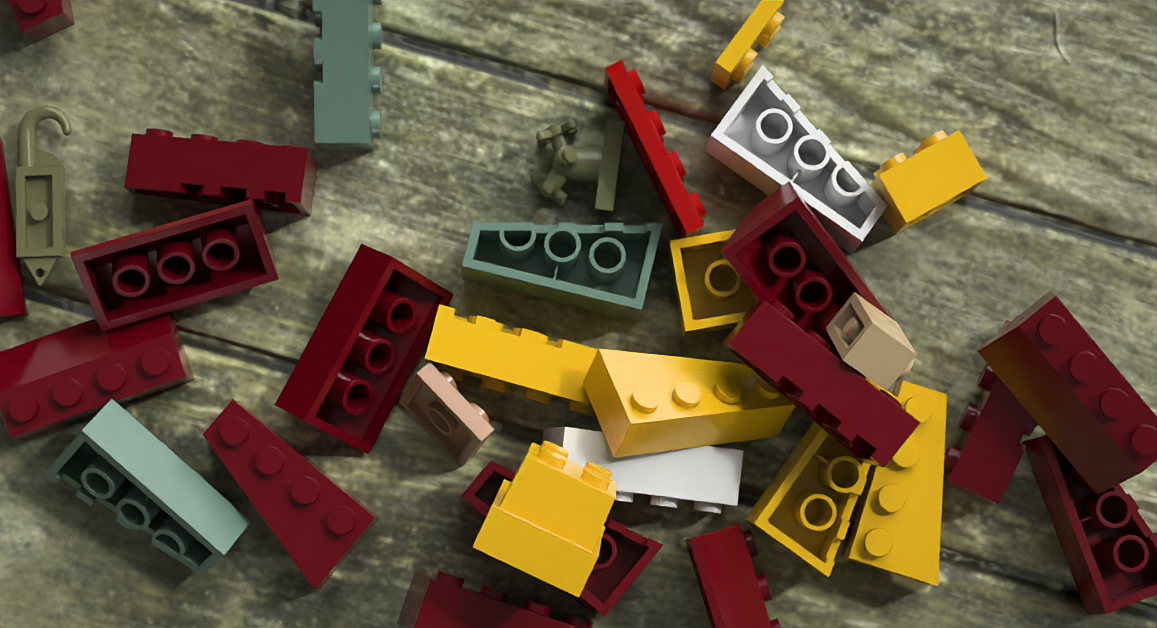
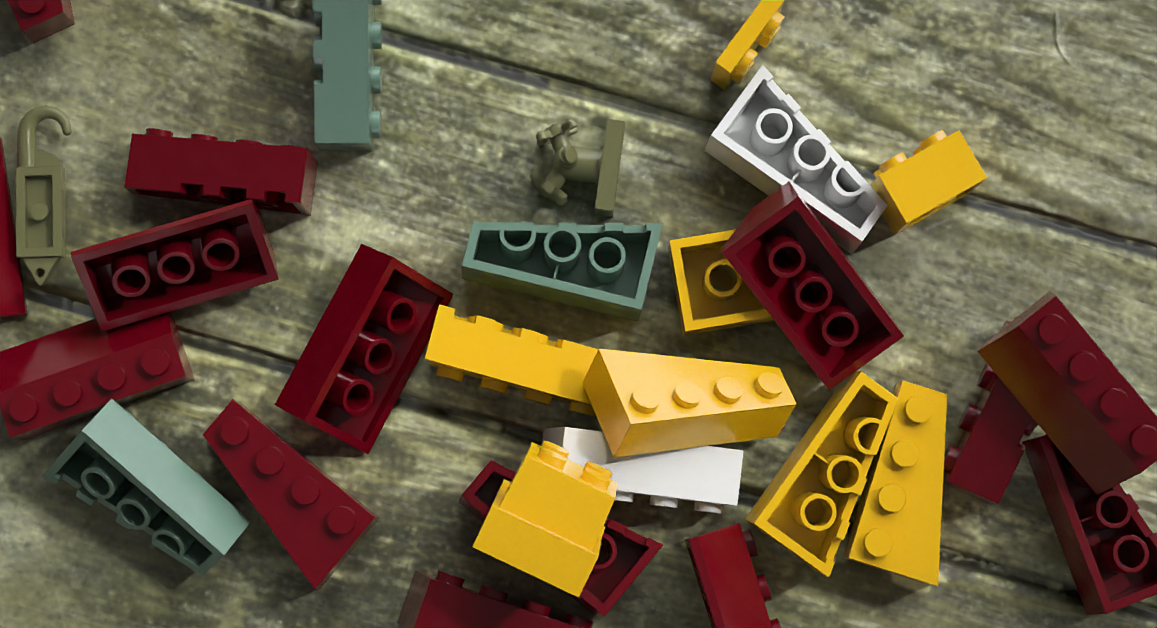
(446, 414): medium nougat plate -> none
(647, 137): red plate -> none
(820, 384): dark red wedge -> none
(871, 342): tan brick -> none

